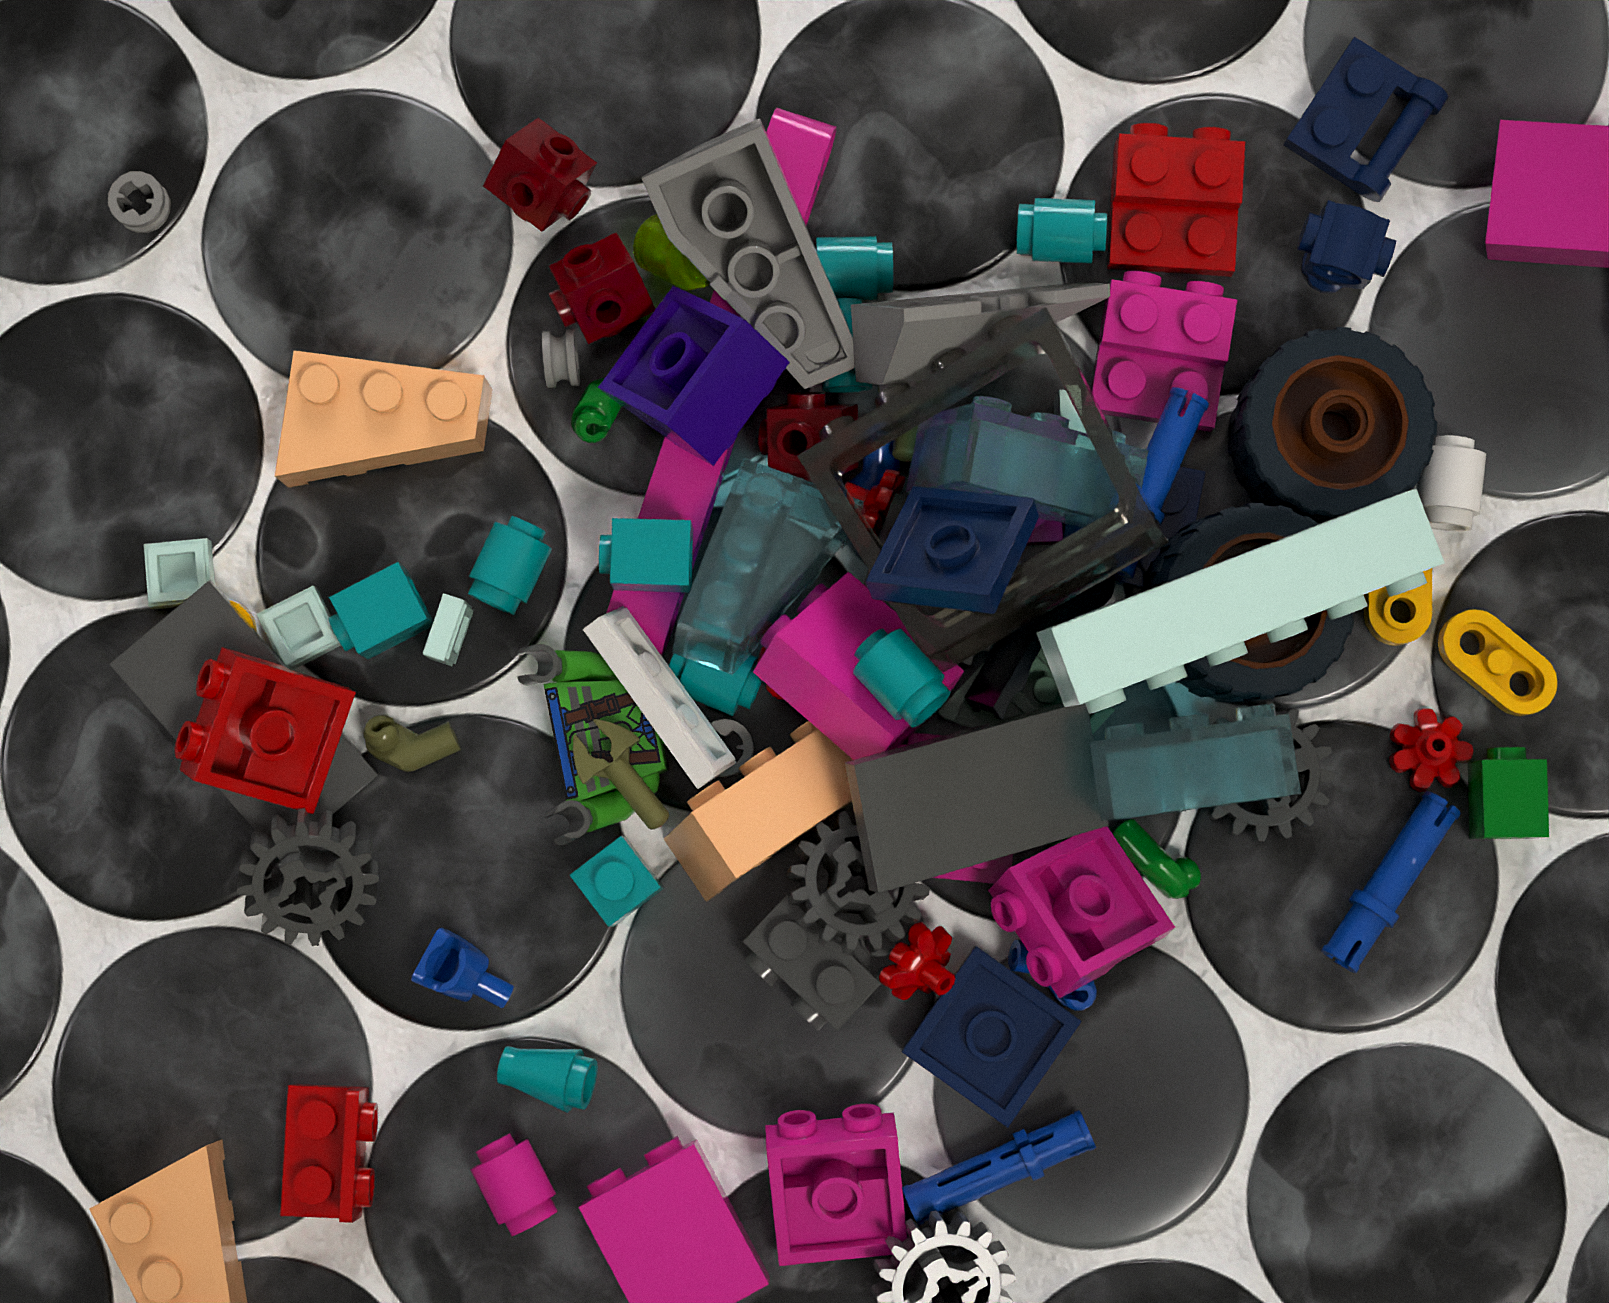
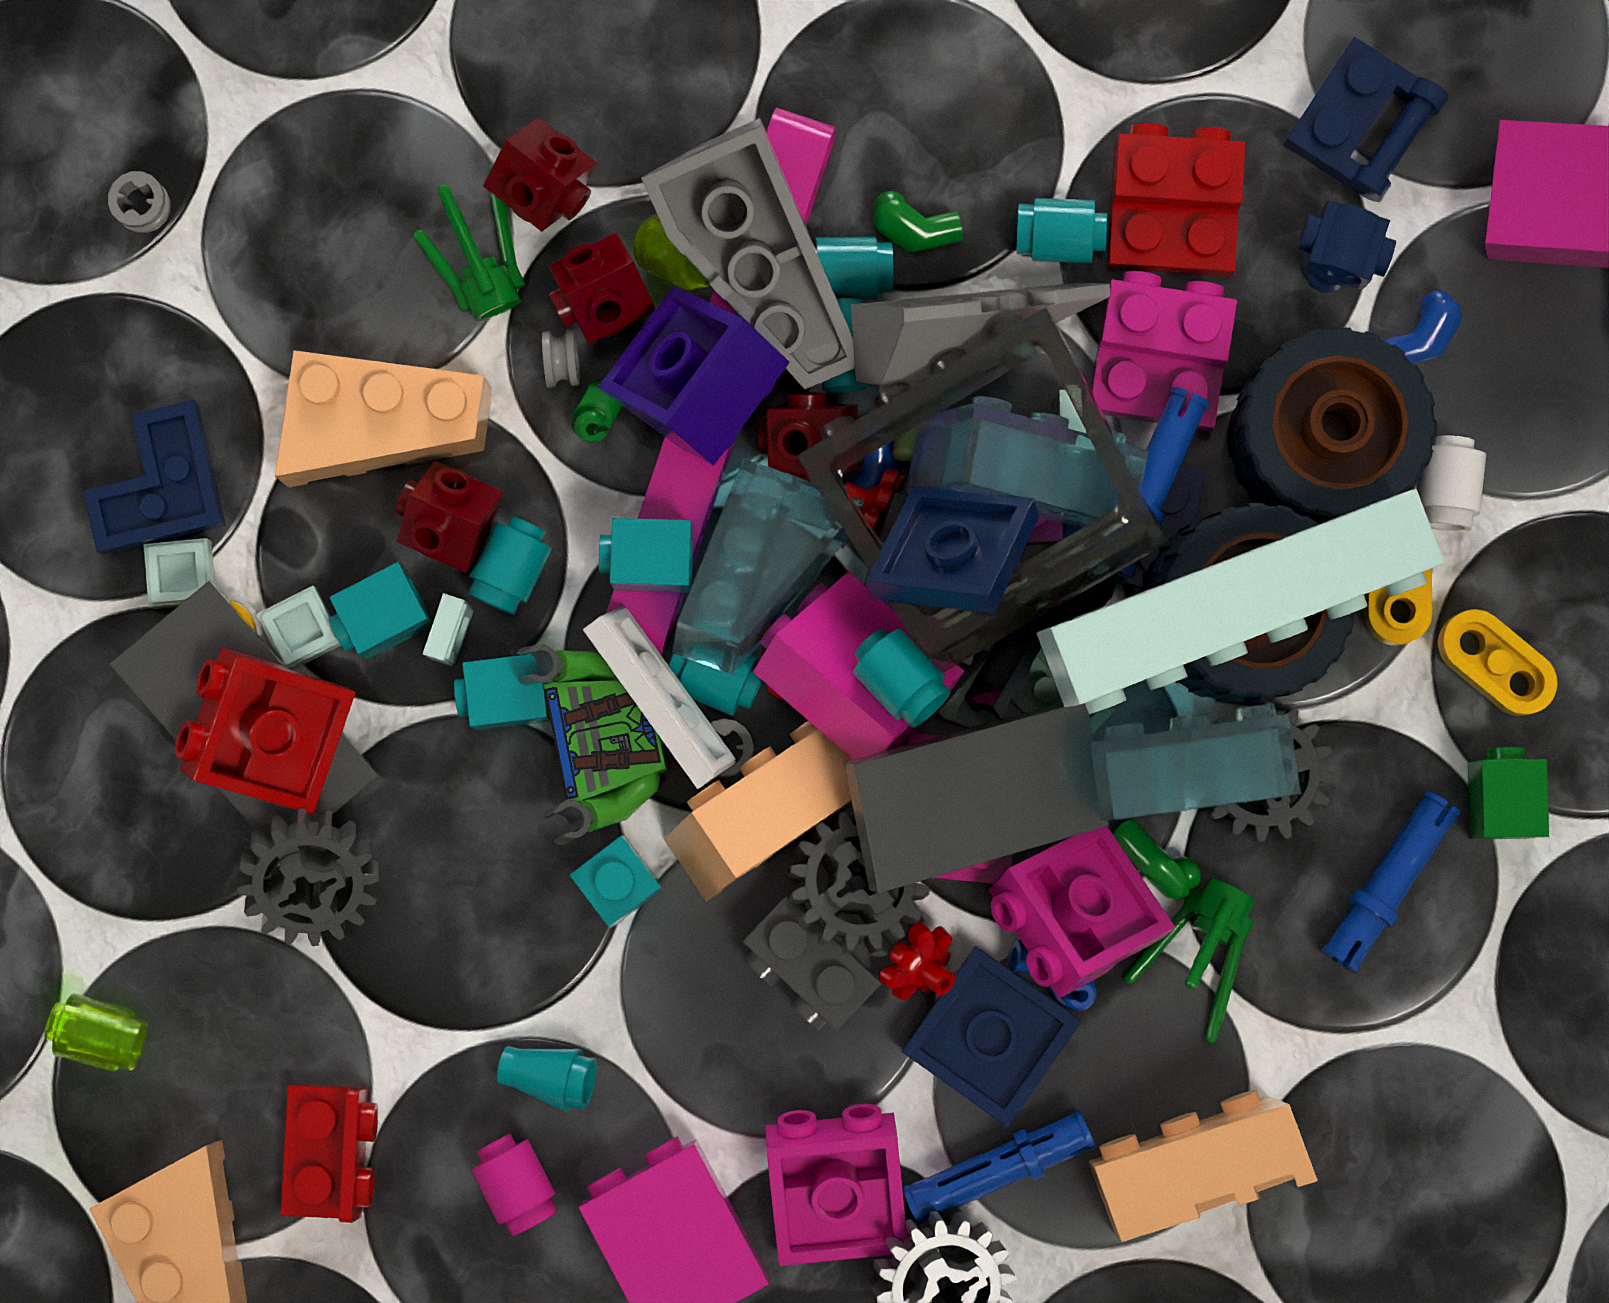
(96, 1033): none -> clear neon green brick
(174, 495): none -> dark blue plate
(405, 748): olive arm -> none
(447, 515): none -> dark red brick
(459, 970): blue piece -> none
(486, 285): none -> green plant
(496, 697): none -> teal brick
(620, 773): olive bar -> none
(909, 228): none -> green arm
(1200, 1165): none -> light nougat wedge
(1220, 916): none -> green plant
(1420, 755): red plant -> none
(1434, 331): none -> blue arm

